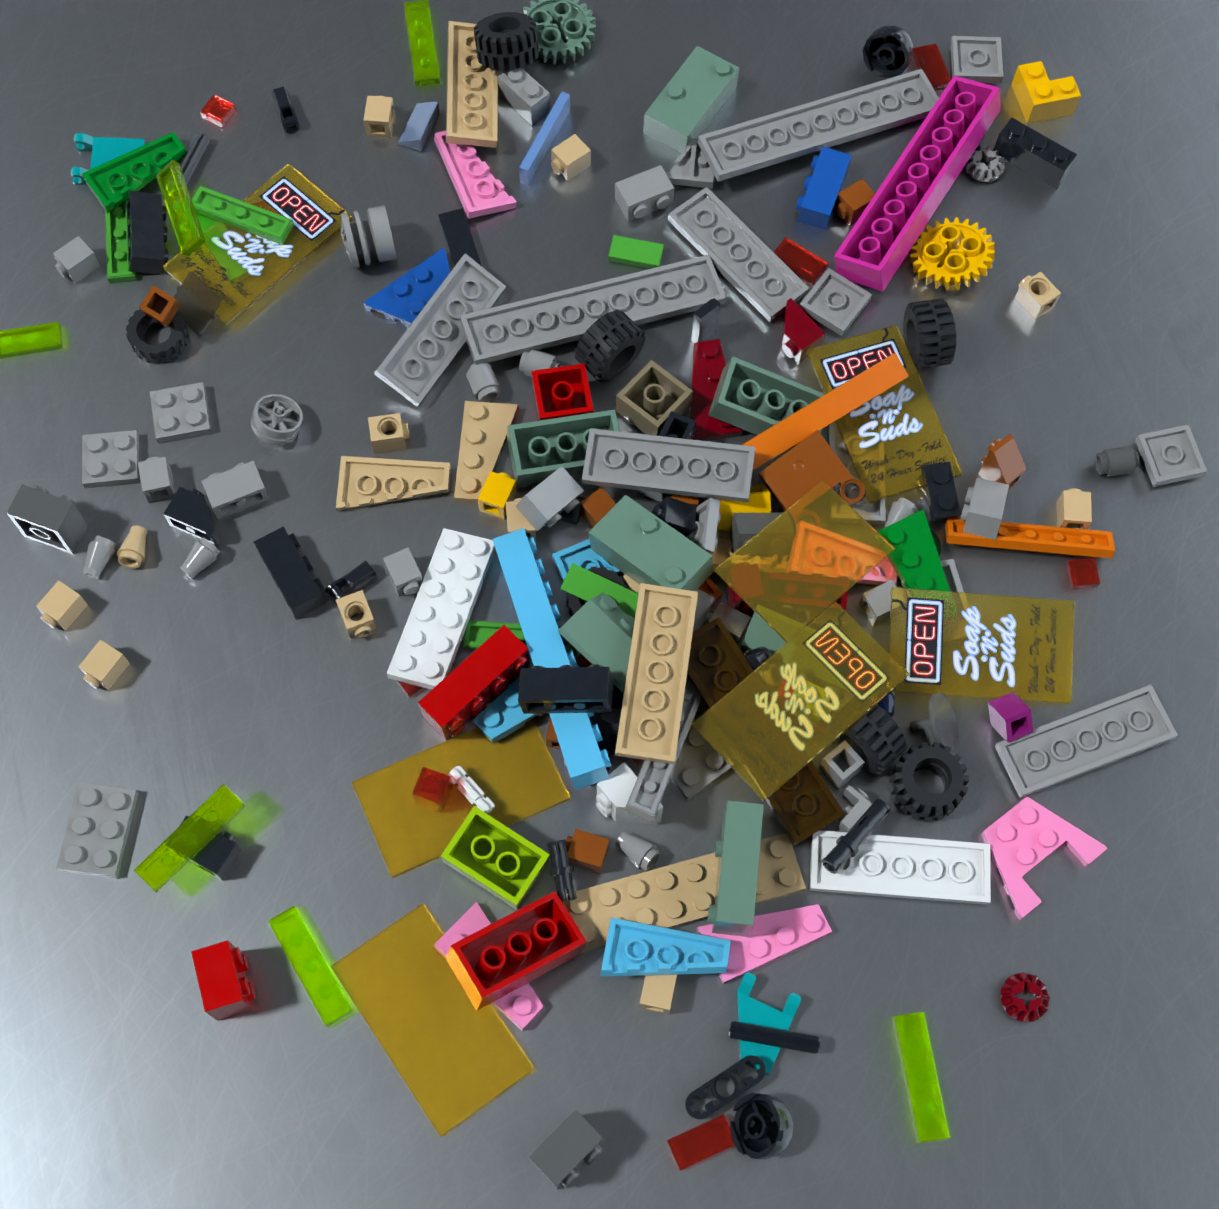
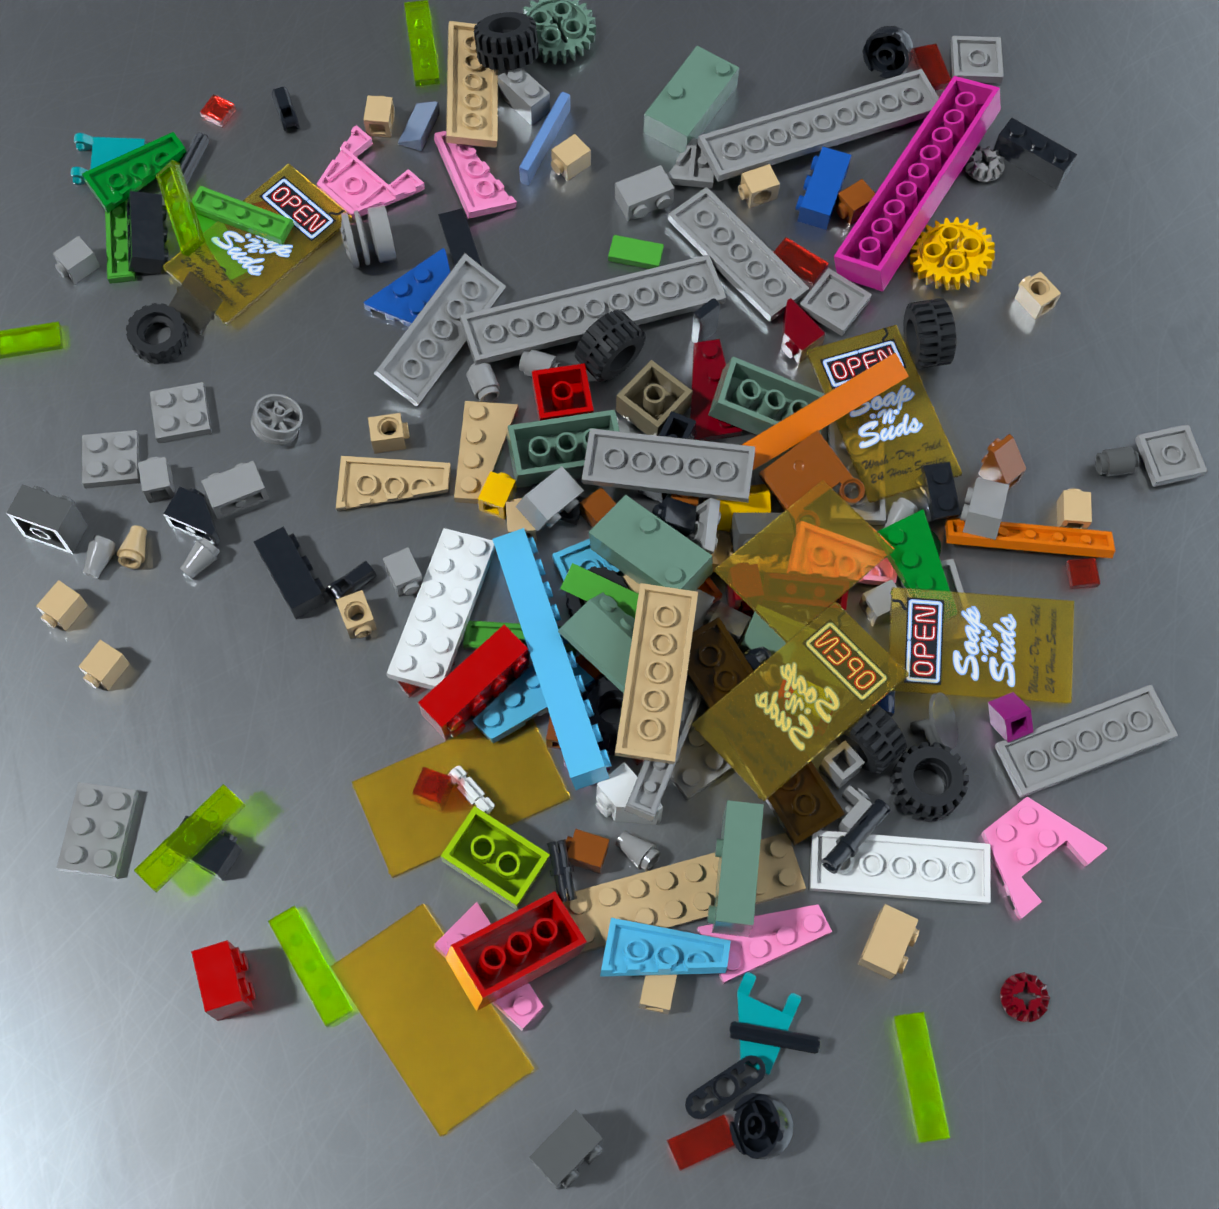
(159, 306): dark orange brick -> none
(357, 186): none -> bright pink wing
(566, 689): black brick -> none
(759, 186): none -> tan brick
(889, 942): none -> tan brick
(1044, 98): yellow brick -> none

